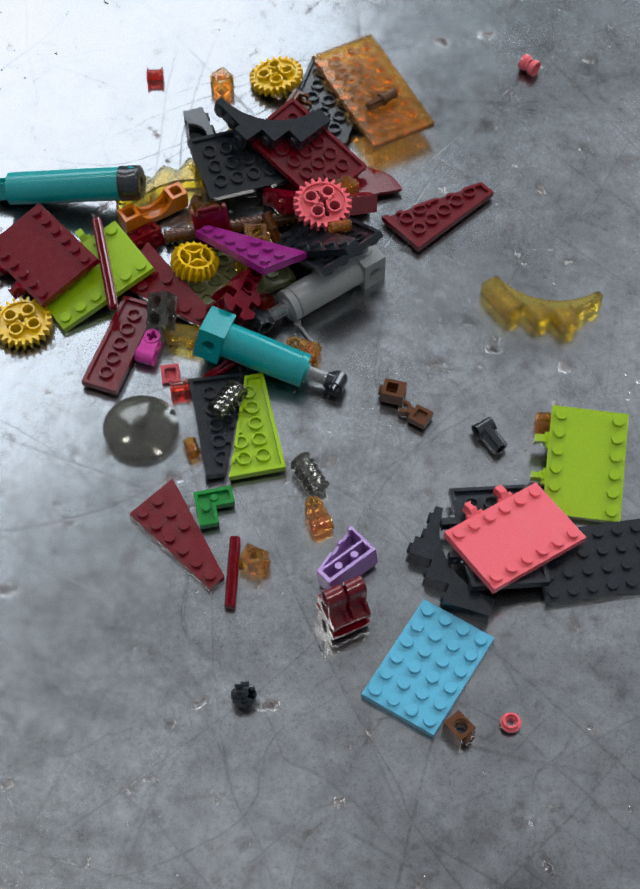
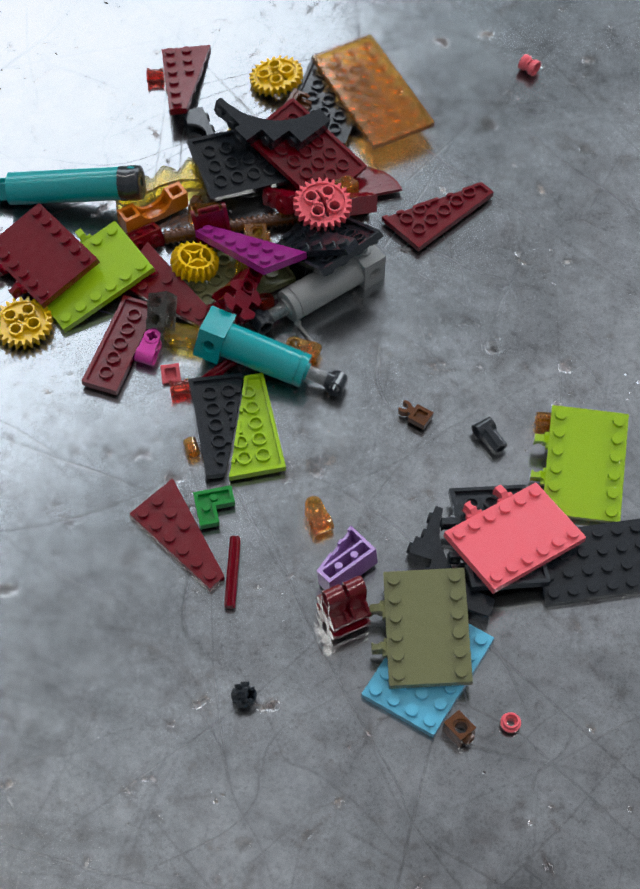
(104, 263): dark red axle -> none
(141, 429): clear smoke dish -> none
(182, 73): none -> wing
(222, 81): clear orange brick -> none
(227, 399): clear smoke piece -> none
(251, 553): clear orange brick -> none
(271, 226): reddish brown axle -> none
(308, 474): clear smoke piece -> none
(341, 225): clear orange pin -> none
(382, 99): reddish brown axle -> none
(393, 392): reddish brown brick -> none
(425, 628): none -> olive hinge
(538, 312): clear yellow arch -> none

